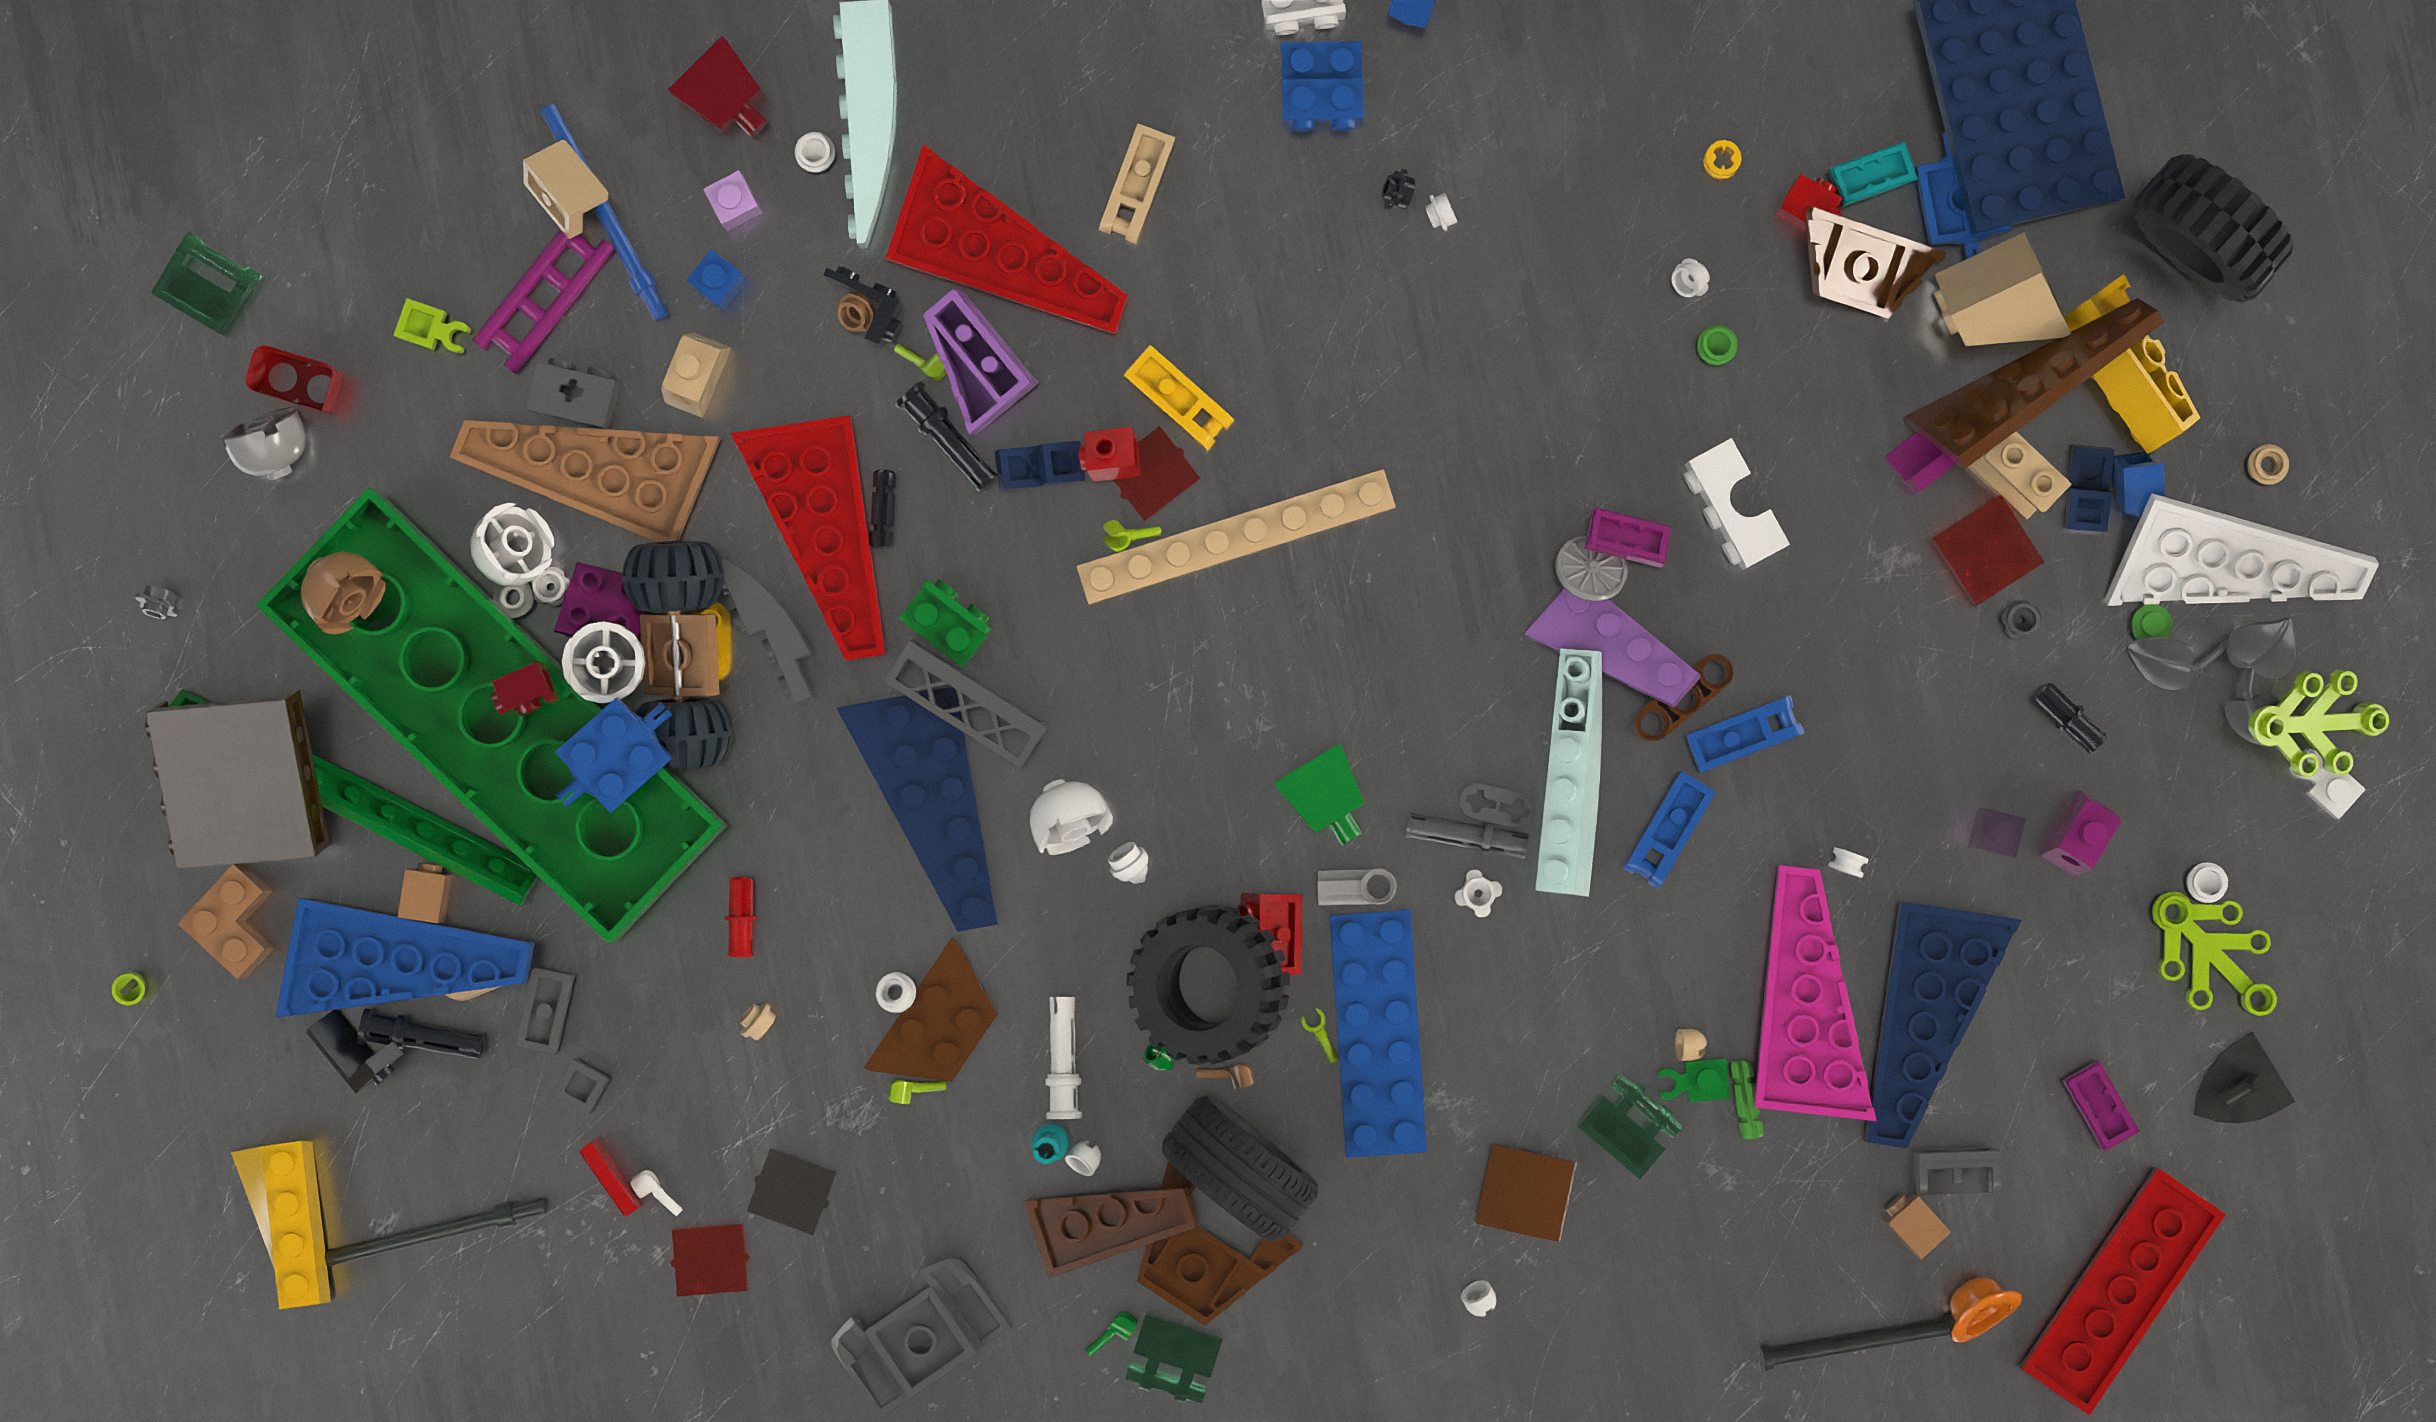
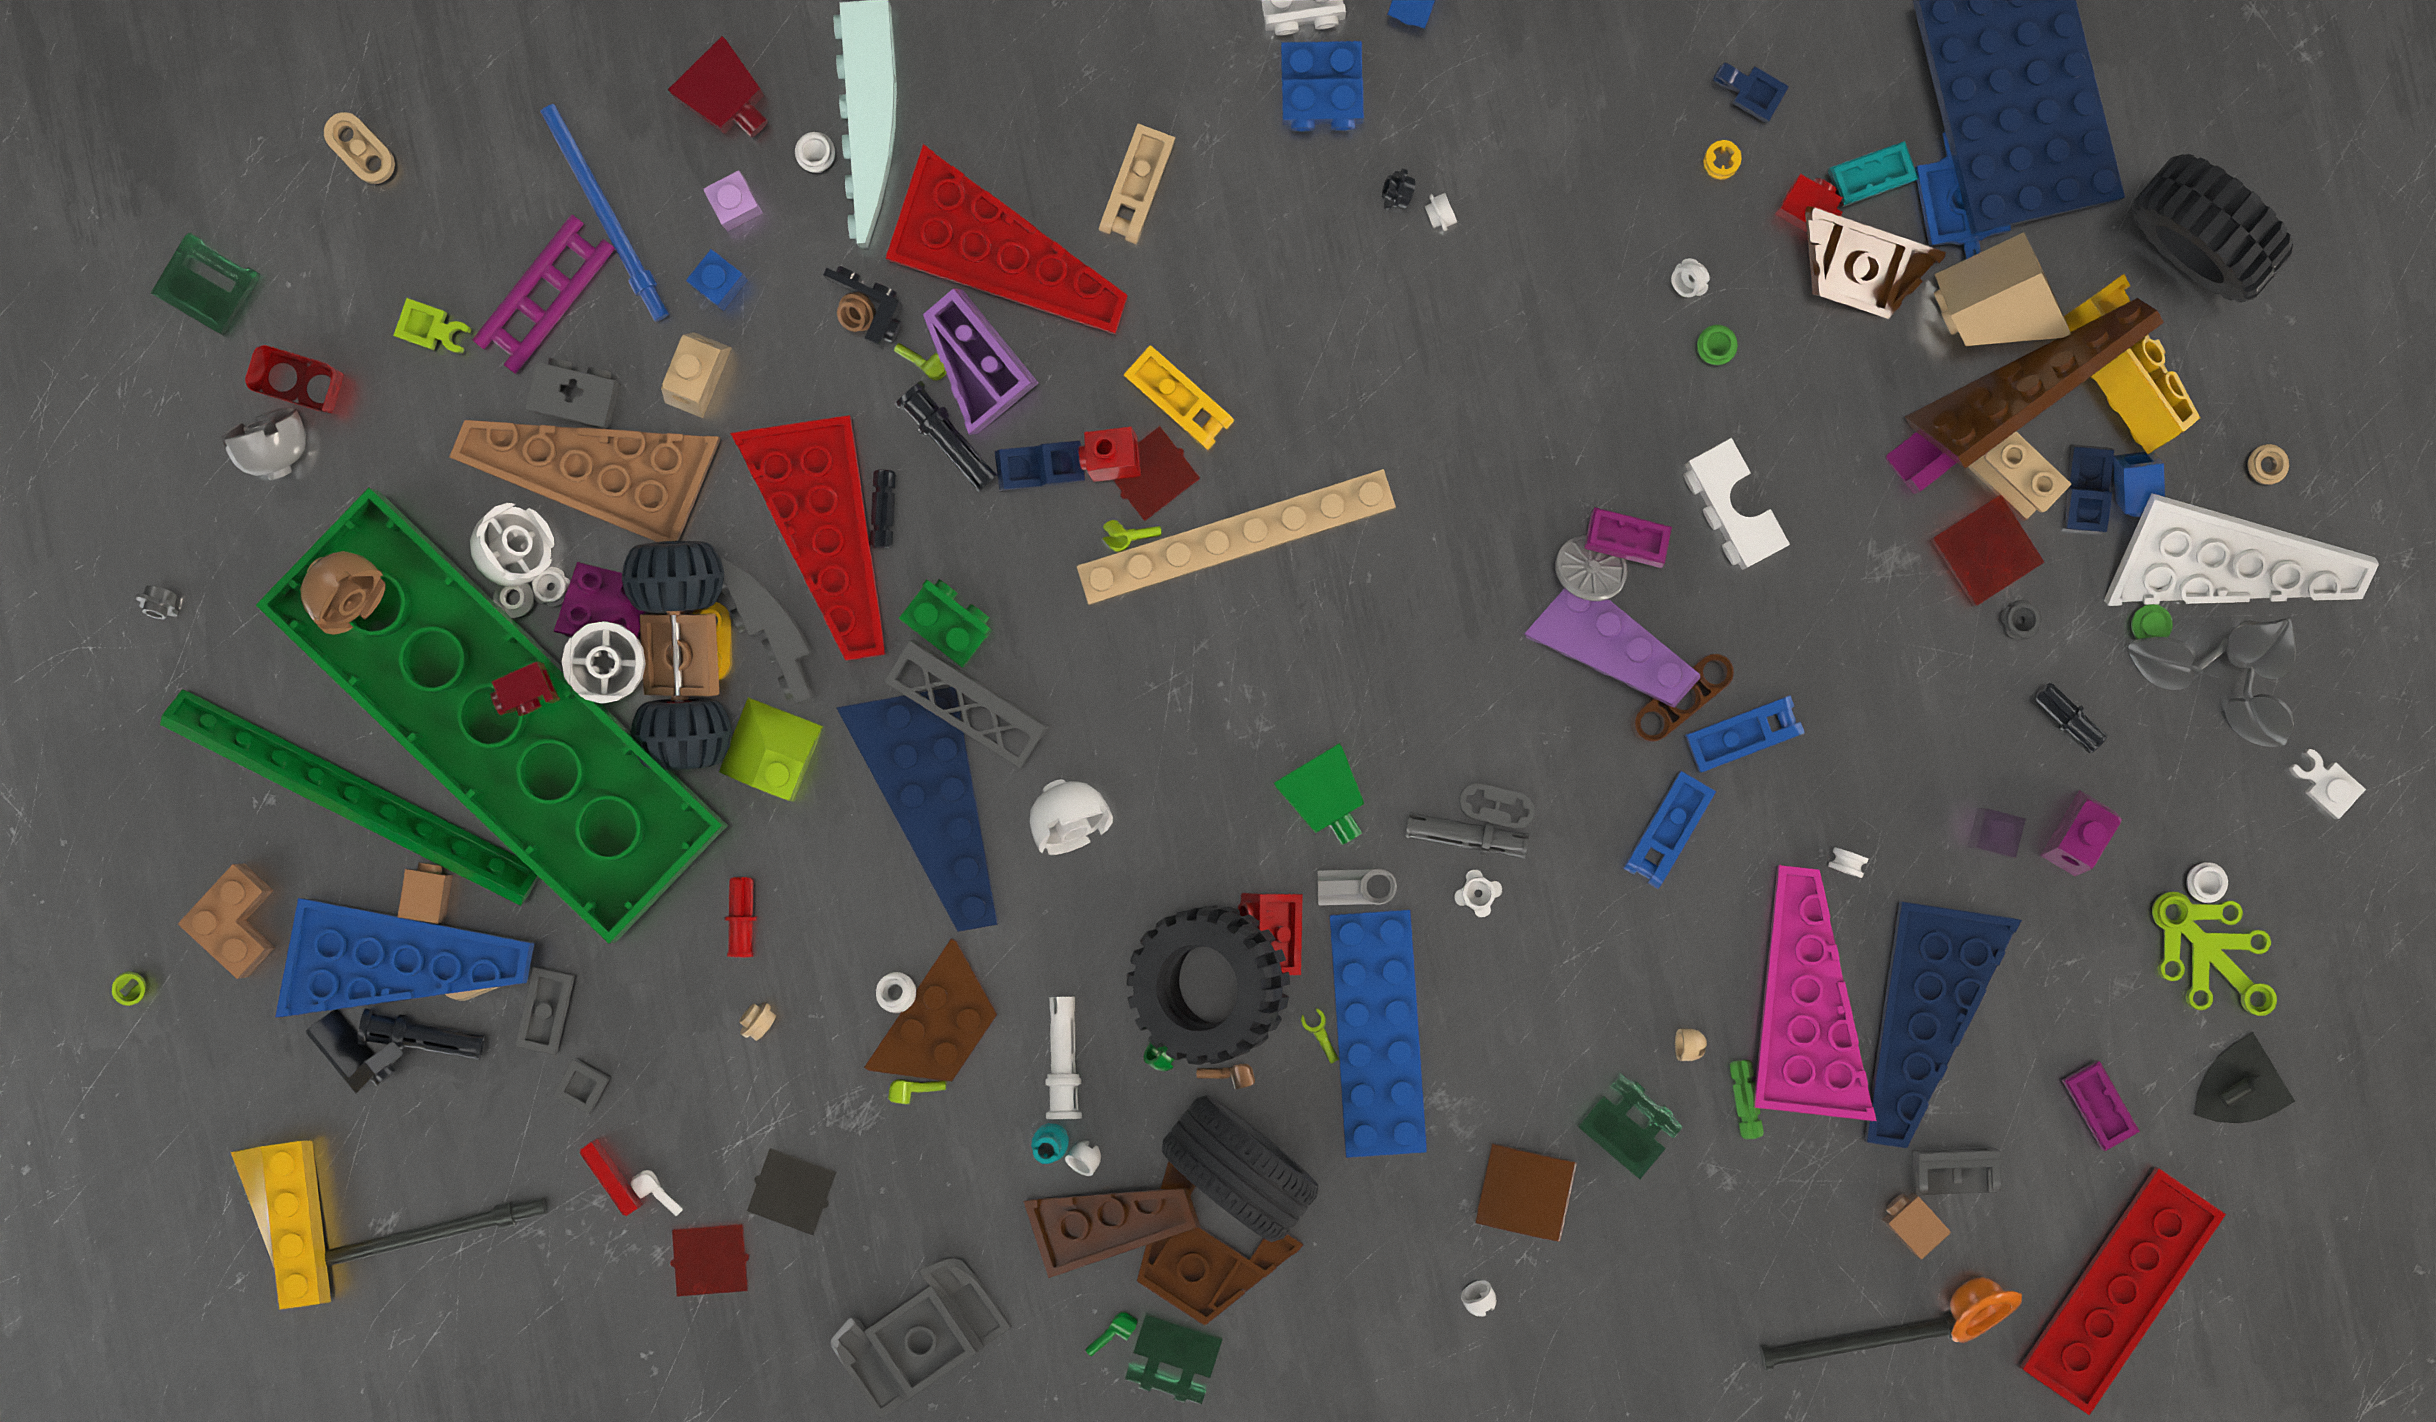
(237, 781): panel -> none
(360, 148): none -> tan plate
(563, 186): tan panel -> none
(614, 754): blue plate -> none
(770, 749): none -> lime slope
(1129, 863): white plate -> none
(1572, 776): light aqua slope -> none
(1702, 1080): green plate -> none
(1756, 93): none -> dark blue plate
(2314, 721): lime plant -> none

